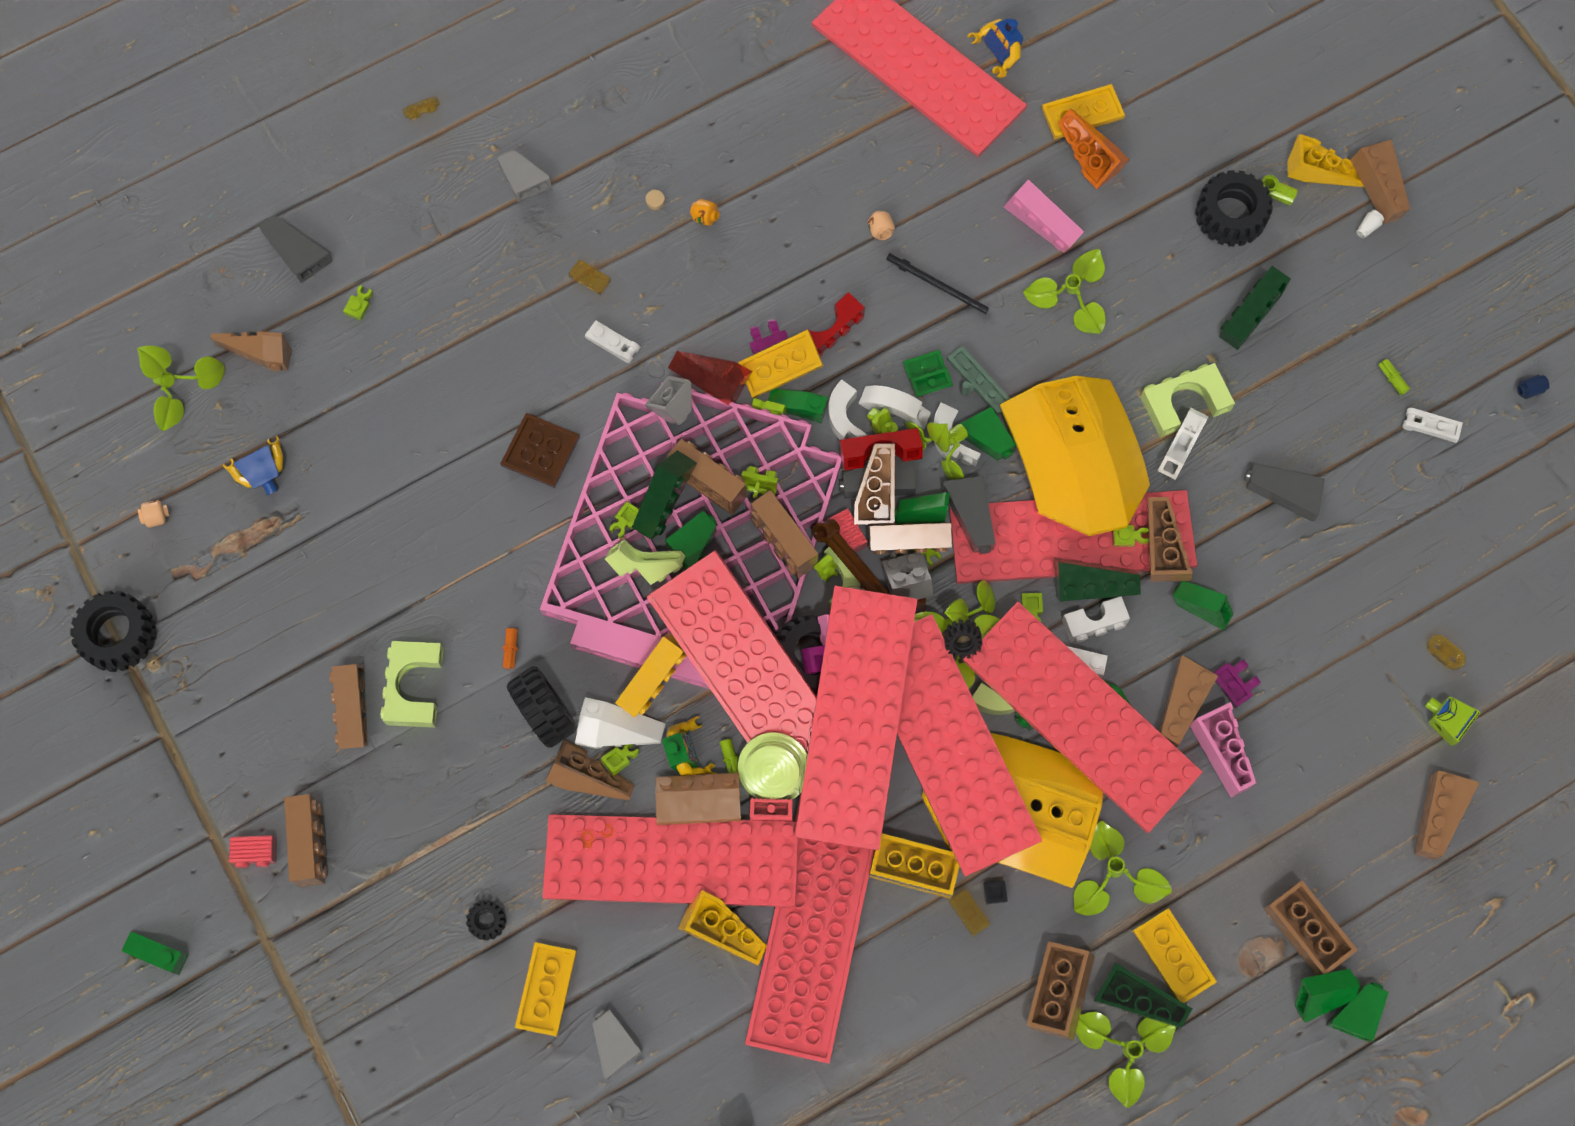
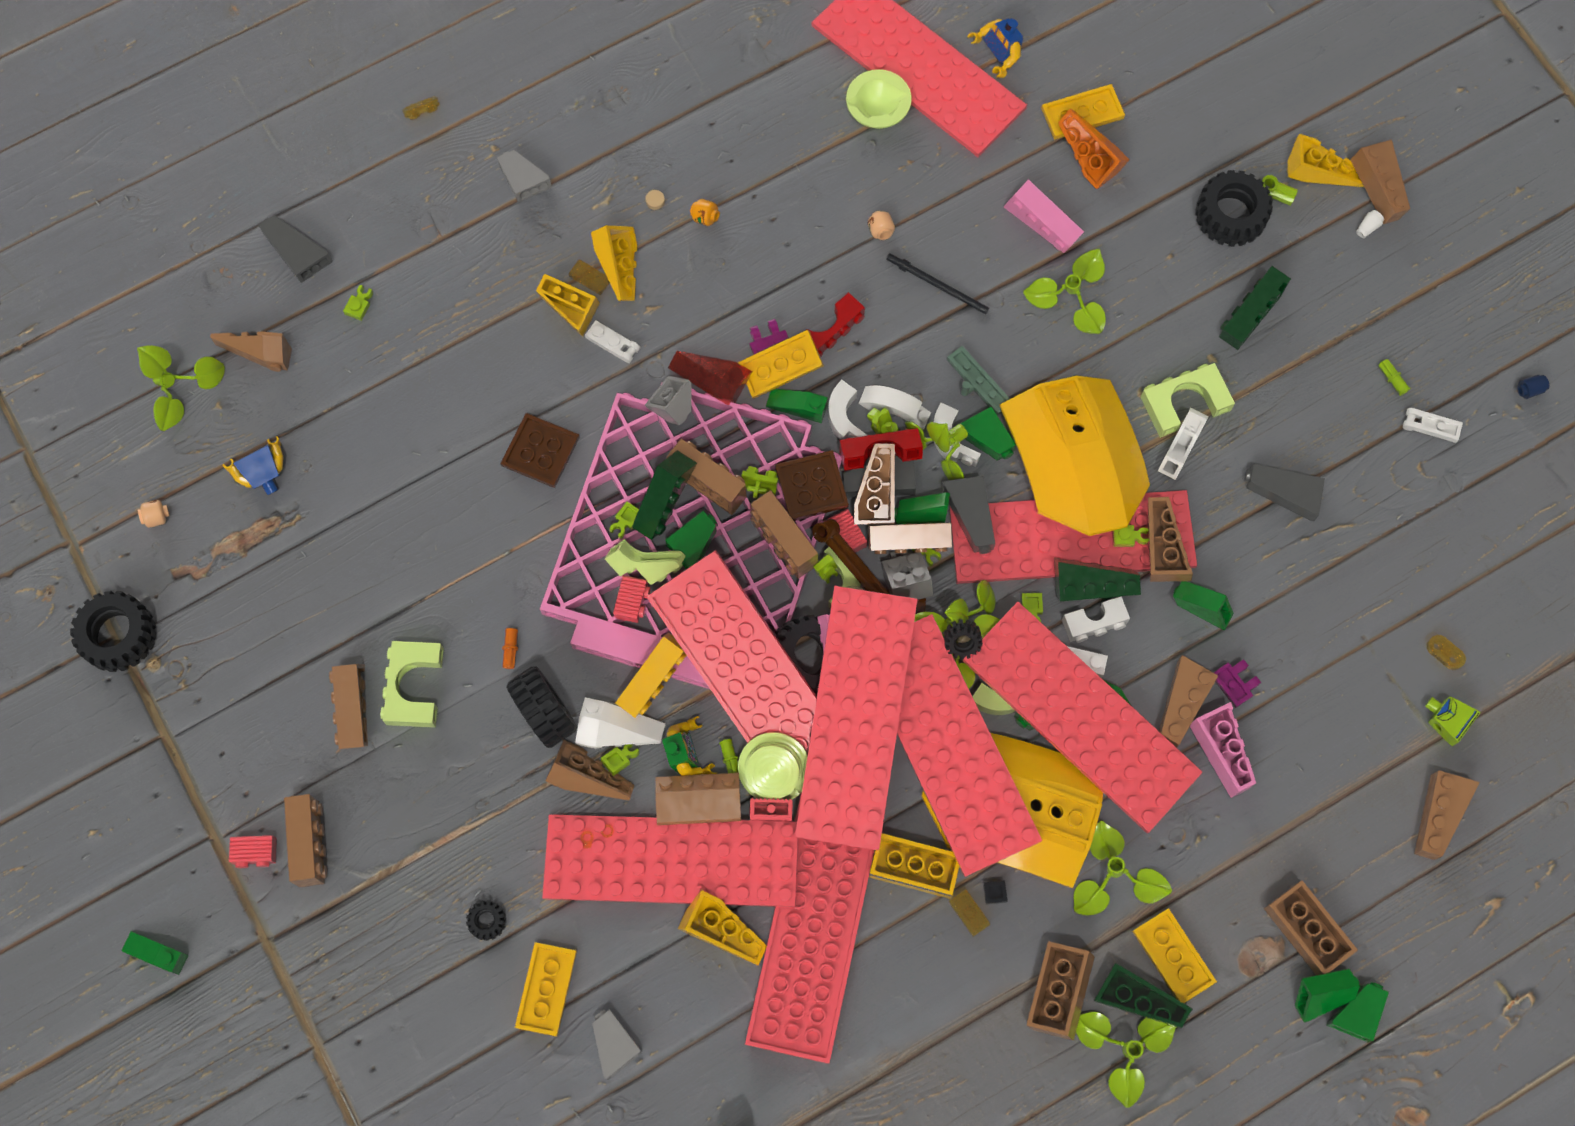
(569, 302): none -> yellow wedge
(616, 251): none -> yellow wedge
(631, 599): none -> coral brick
(774, 408): lime plate -> none
(811, 485): none -> reddish brown plate
(813, 659): magenta panel -> none
(878, 98): none -> yellowish green piece
(927, 373): green slope -> none

